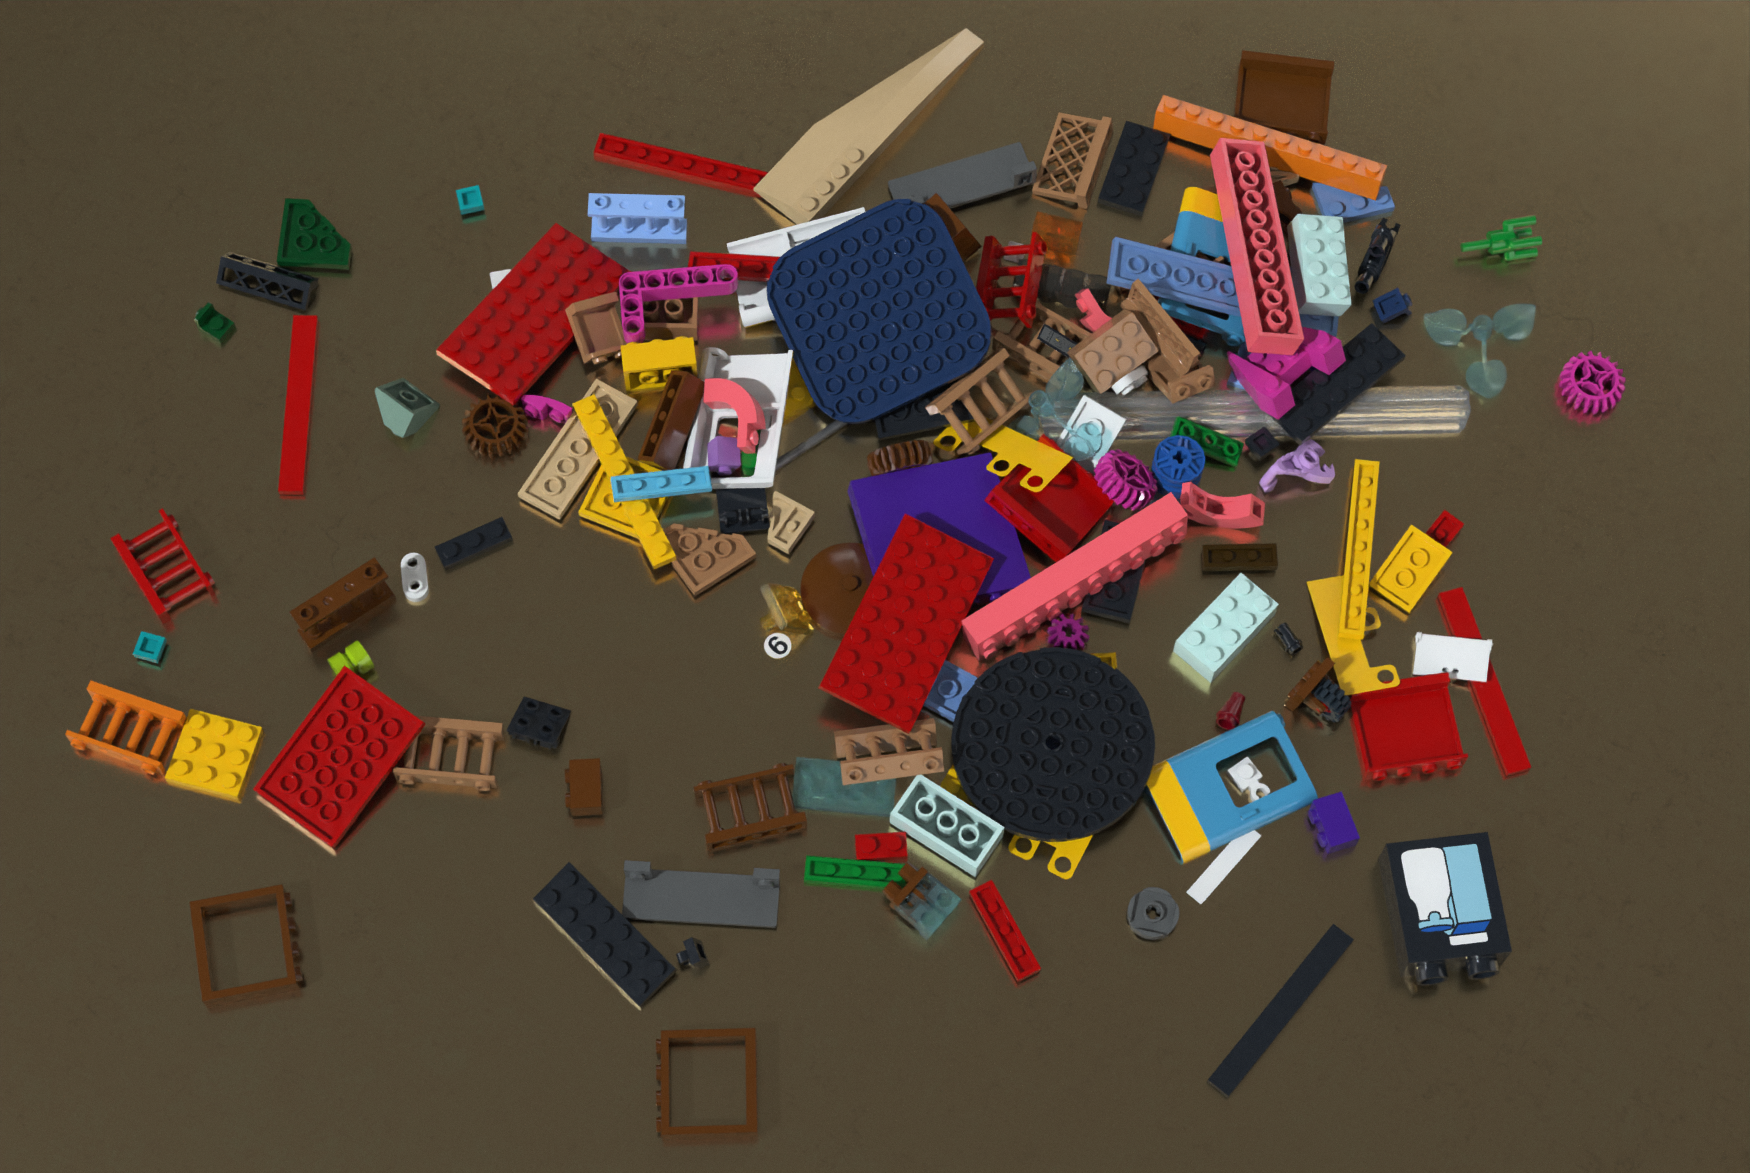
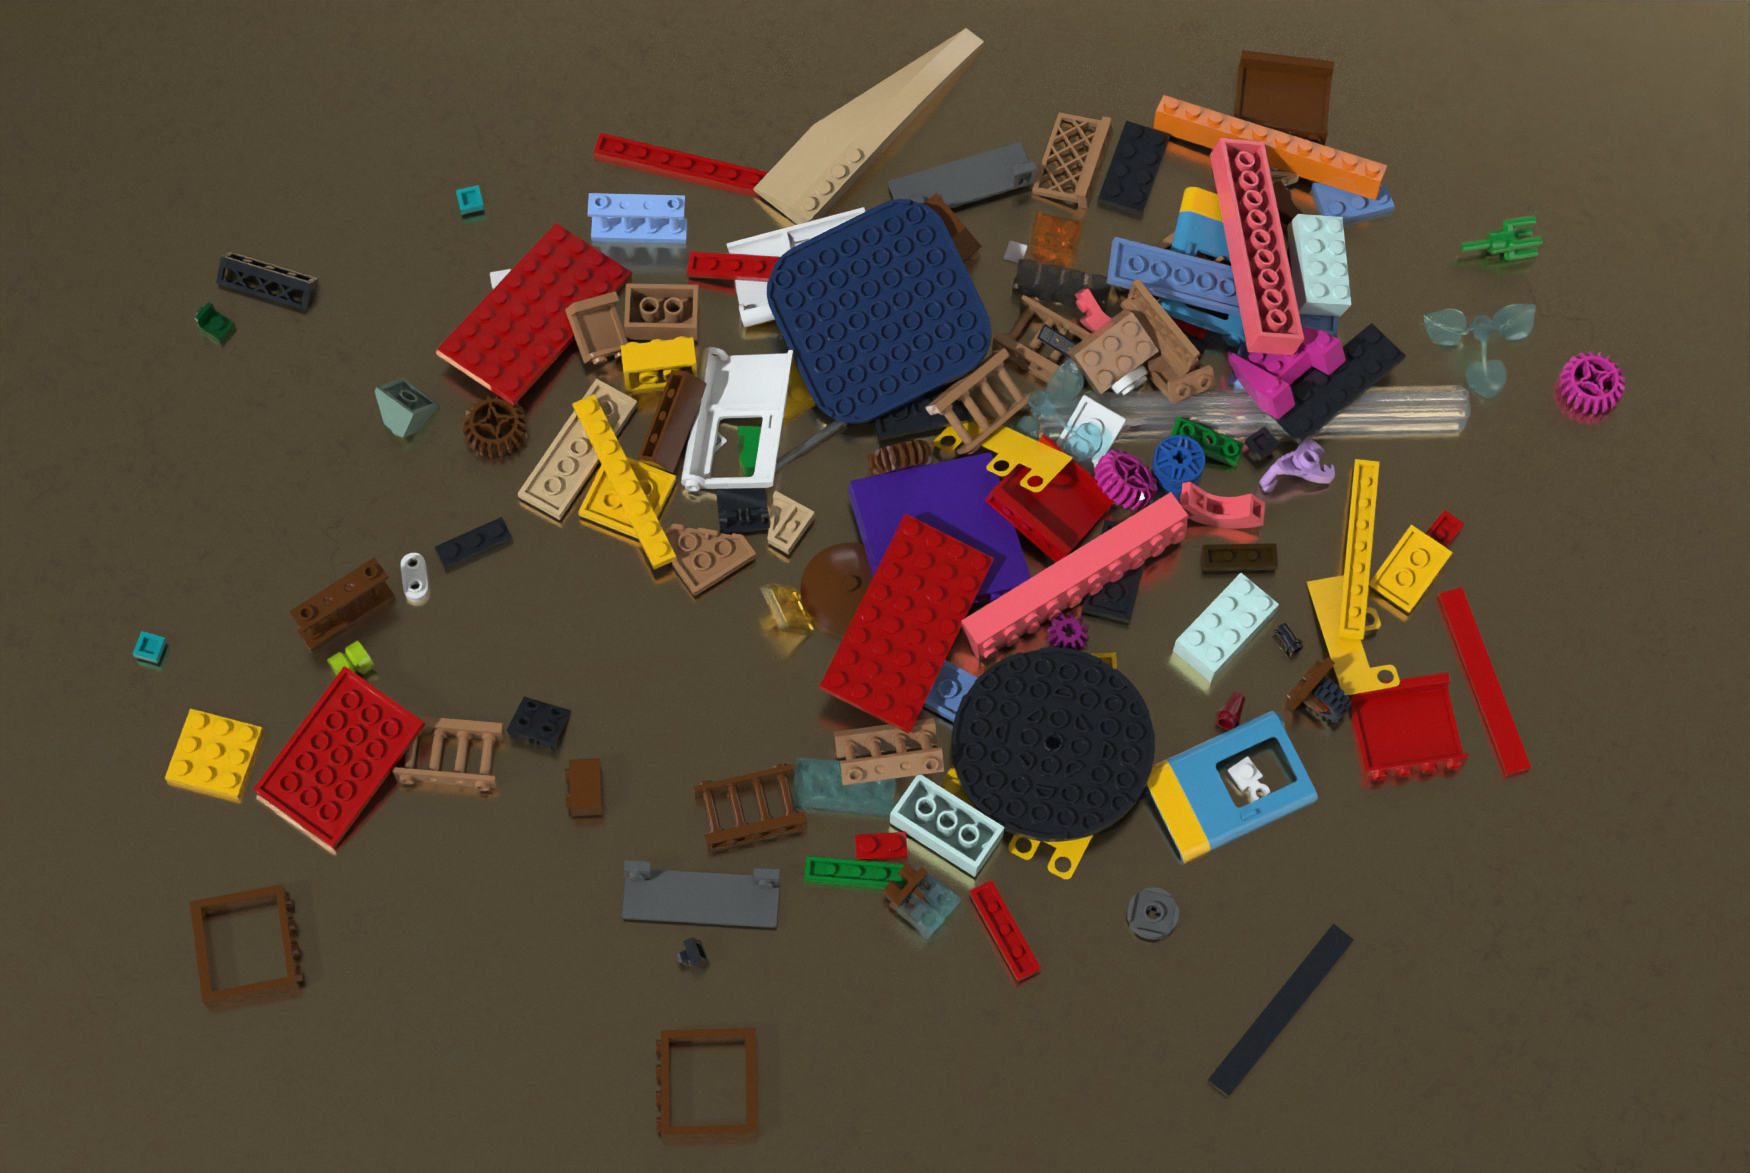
(124, 703): orange fence -> none
(151, 586): red fence -> none
(298, 405): red tile -> none
(310, 238): dark green plate -> none
(542, 406): dark pink slope -> none
(605, 934): black plate -> none
(661, 484): medium azure tile -> none
(668, 290): dark pink beam -> none
(723, 455): medium lavender brick -> none
(724, 394): coral arch -> none
(777, 645): white sticker -> none
(991, 271): red fence -> none
(1222, 866): white sticker -> none
(1333, 823): dark purple brick -> none
(1376, 256): black connector -> none
(1393, 304): dark blue bracket -> none
(1445, 907): brick -> none
(1454, 654): white door -> none

